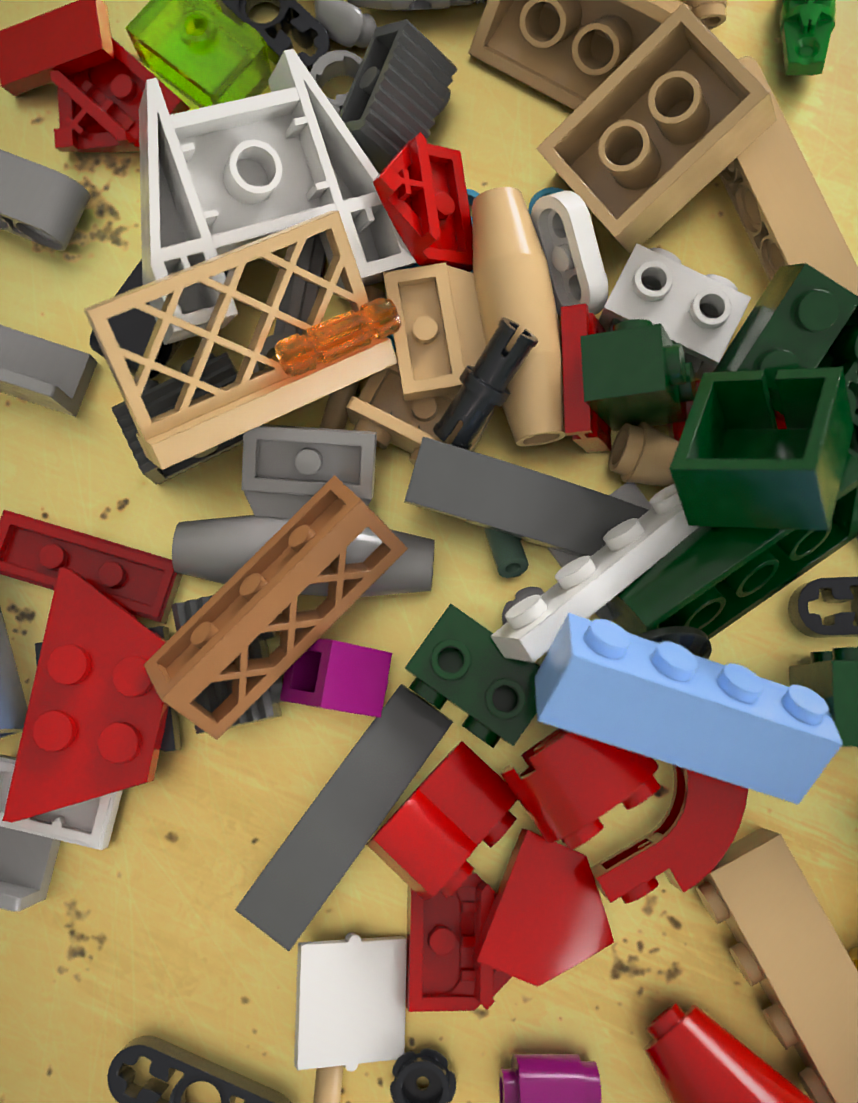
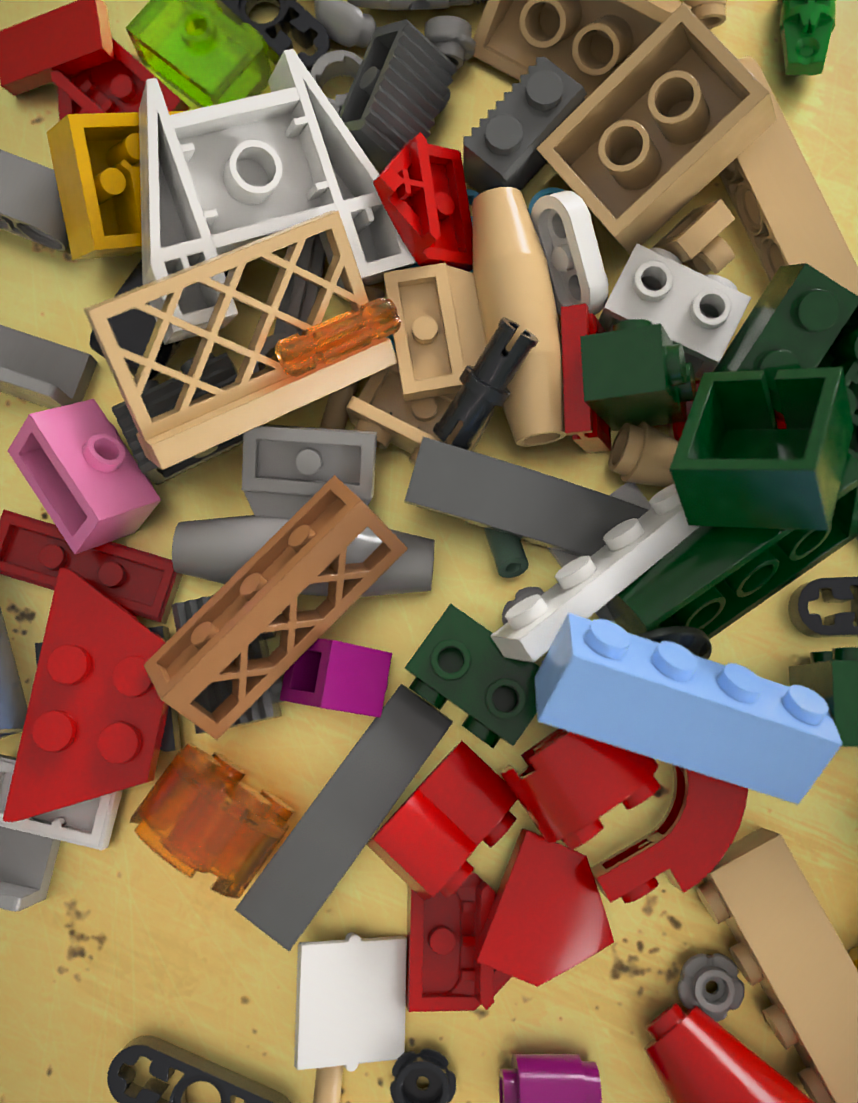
(83, 474): none -> bright pink brick
(99, 182): none -> yellow brick
(210, 820): none -> clear orange brick
(451, 37): none -> light grey plate
(505, 143): none -> dark grey brick
(697, 238): none -> tan tile
(705, 968): none -> light grey plate

